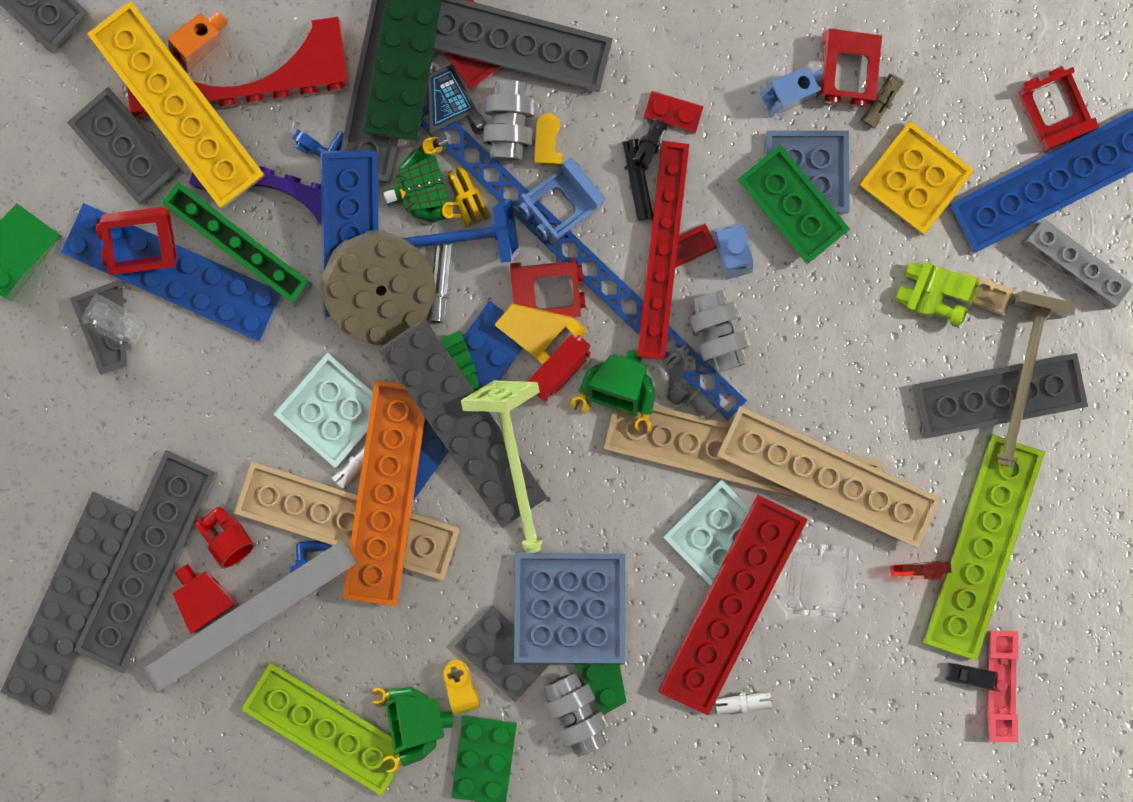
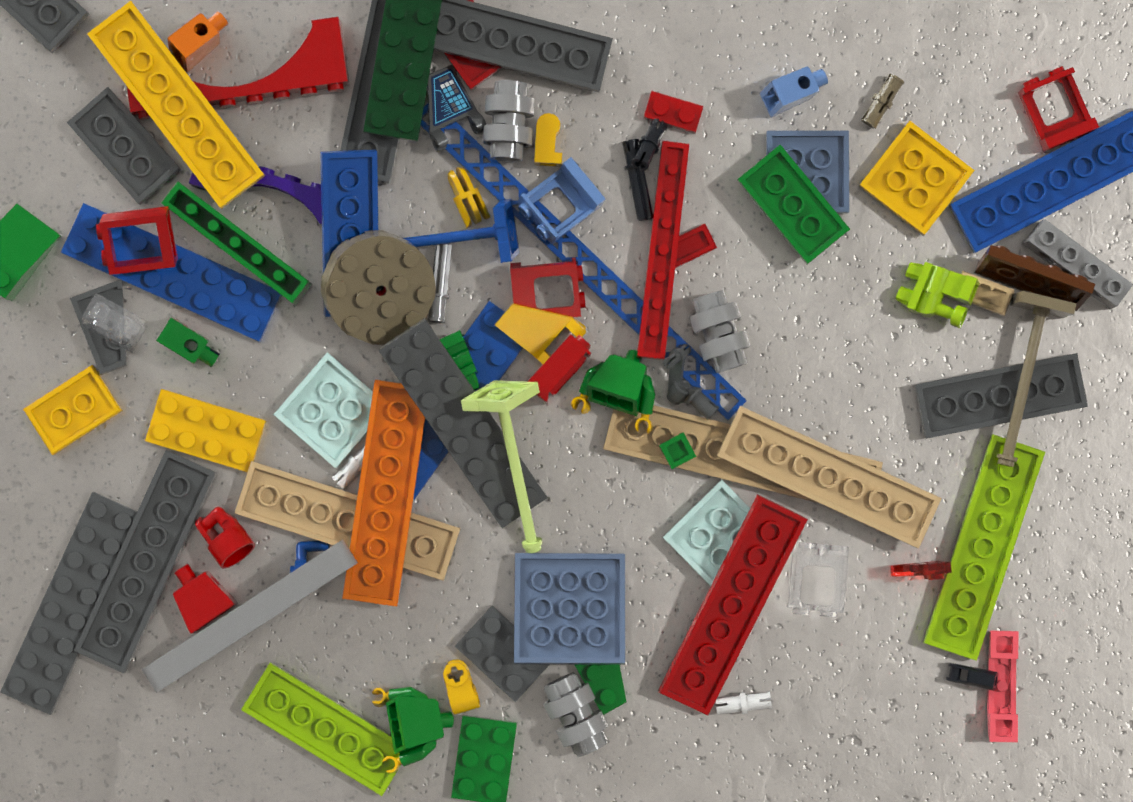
(72, 410): none -> yellow tile
(174, 338): none -> green torso
(205, 430): none -> yellow plate
(306, 143): blue plate -> none
(422, 186): green torso -> none
(677, 450): none -> green plate
(733, 250): medium blue torso -> none
(853, 43): red window -> none
(1033, 277): none -> reddish brown plate

